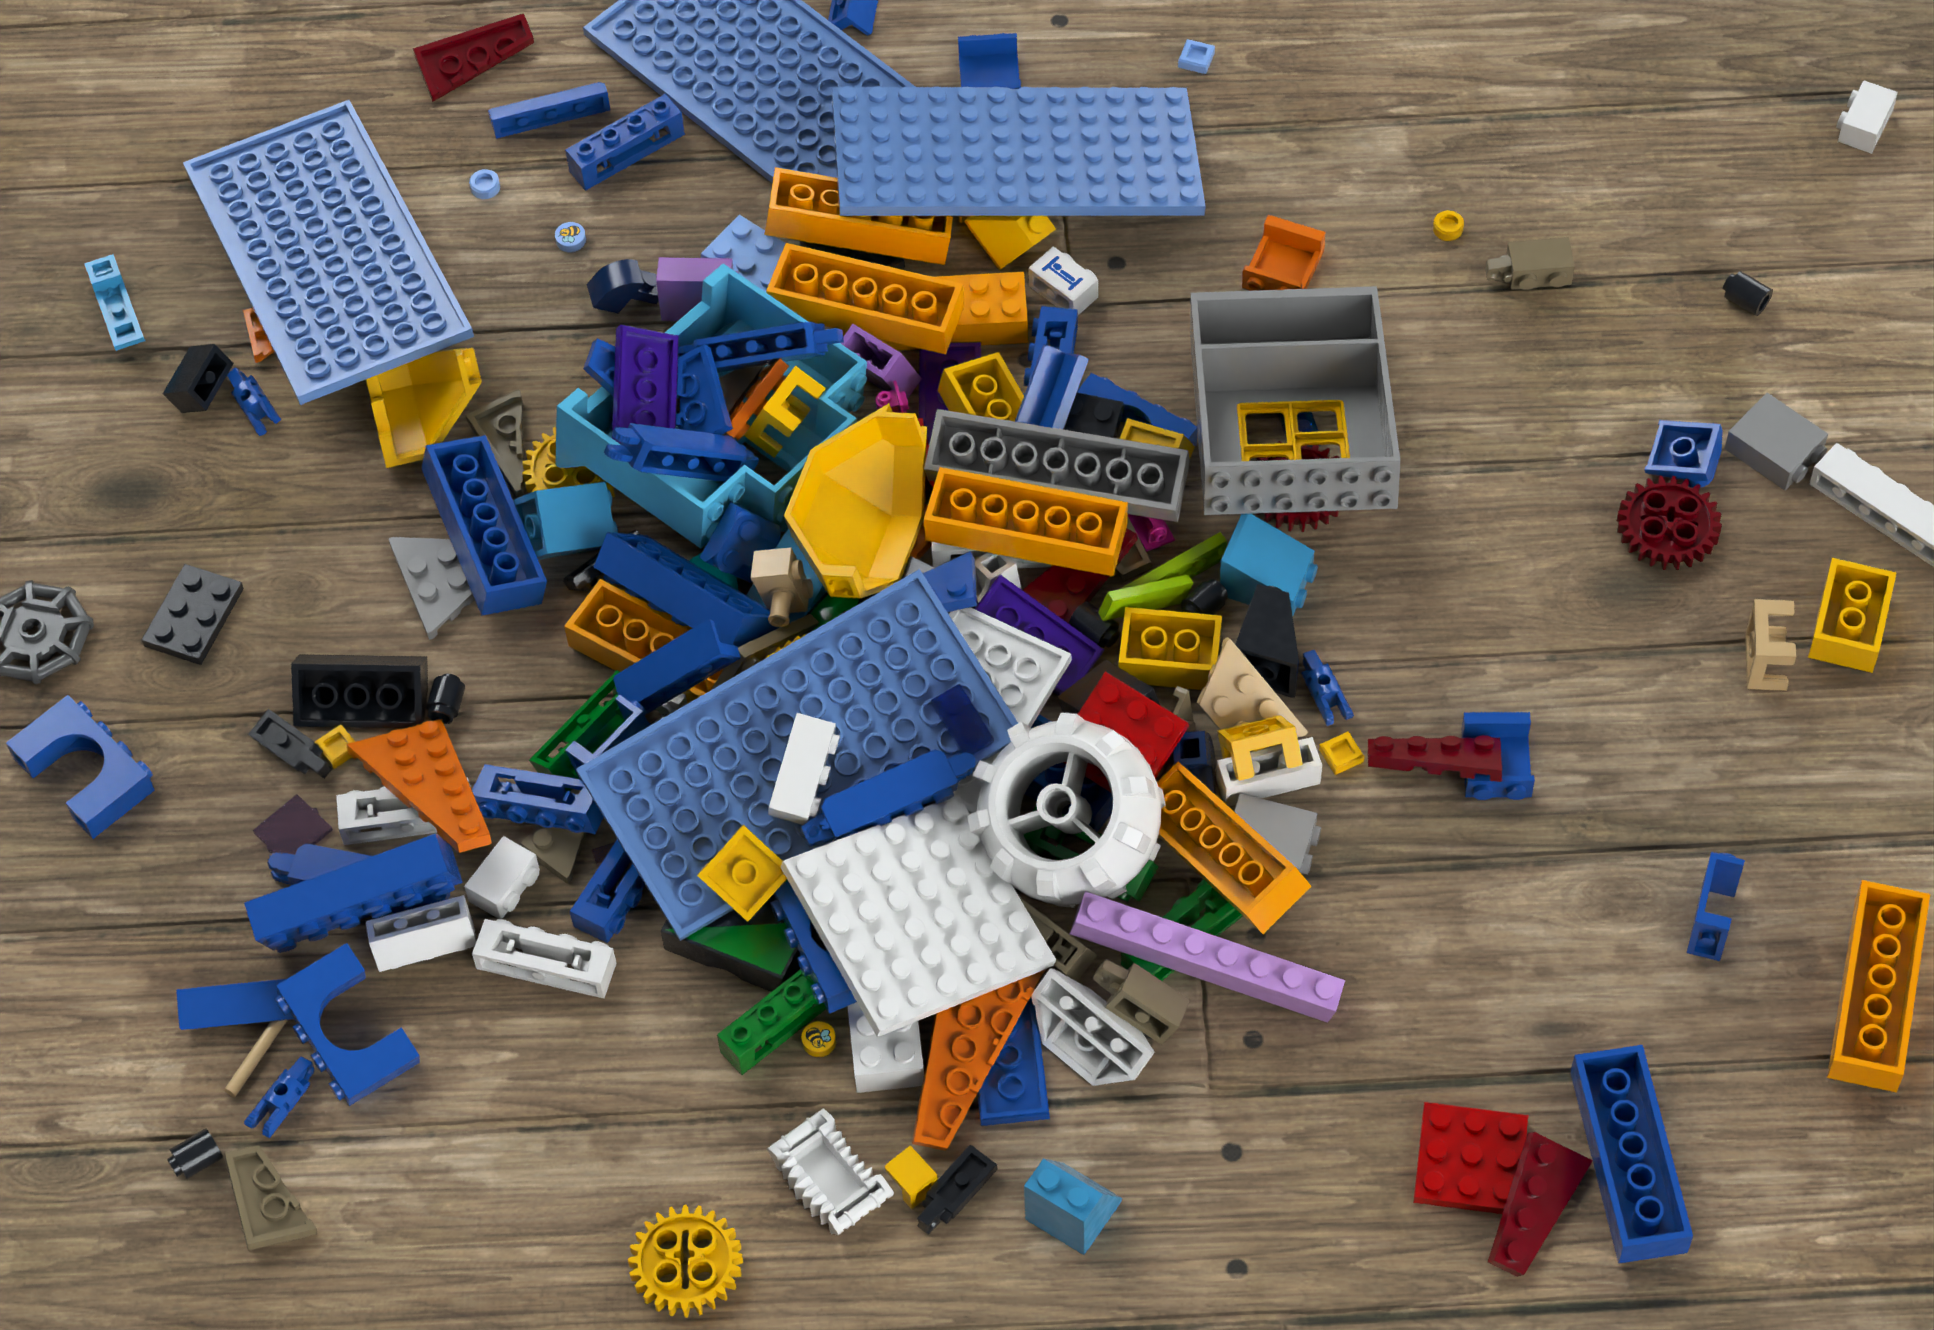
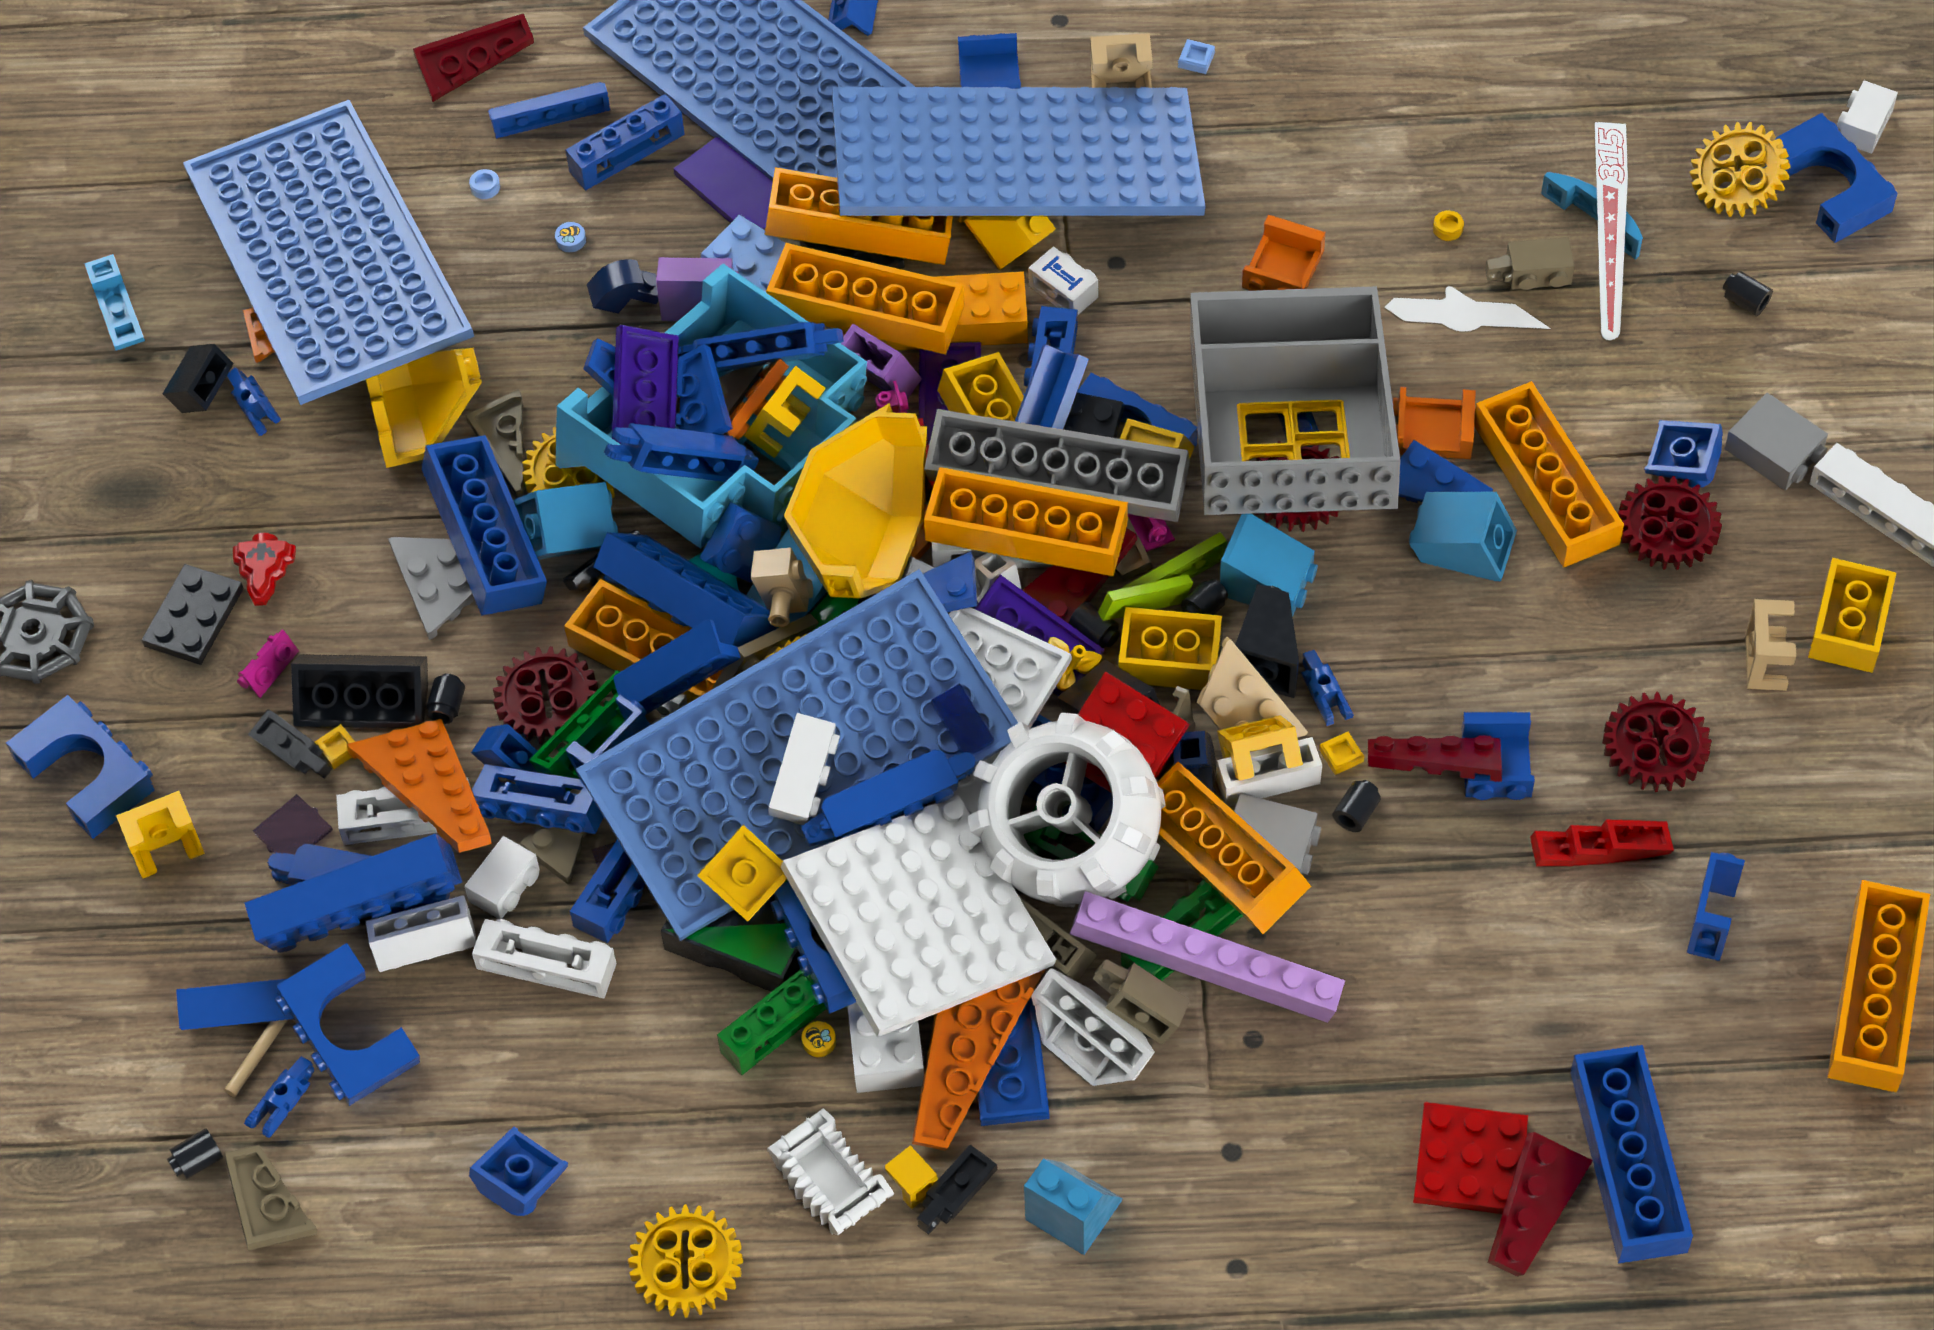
(156, 826): none -> yellow panel
(262, 564): none -> red rock
(270, 663): none -> dark pink hinge
(504, 748): none -> blue slope
(515, 700): none -> dark red gear
(516, 1172): none -> blue slope
(727, 182): none -> dark purple tile
(1082, 661): none -> yellow plant
(1120, 60): none -> tan panel
(1357, 805): none -> black brick
(1428, 472): none -> blue wing
(1438, 424): none -> orange panel
(1462, 312): none -> white sticker
(1464, 533): none -> dark azure slope
(1548, 474): none -> light orange brick
(1567, 190): none -> dark azure slope
(1602, 844): none -> red slope
(1611, 211): none -> sticker
(1685, 737): none -> dark red gear
(1740, 193): none -> yellow gear
(1870, 195): none -> blue arch

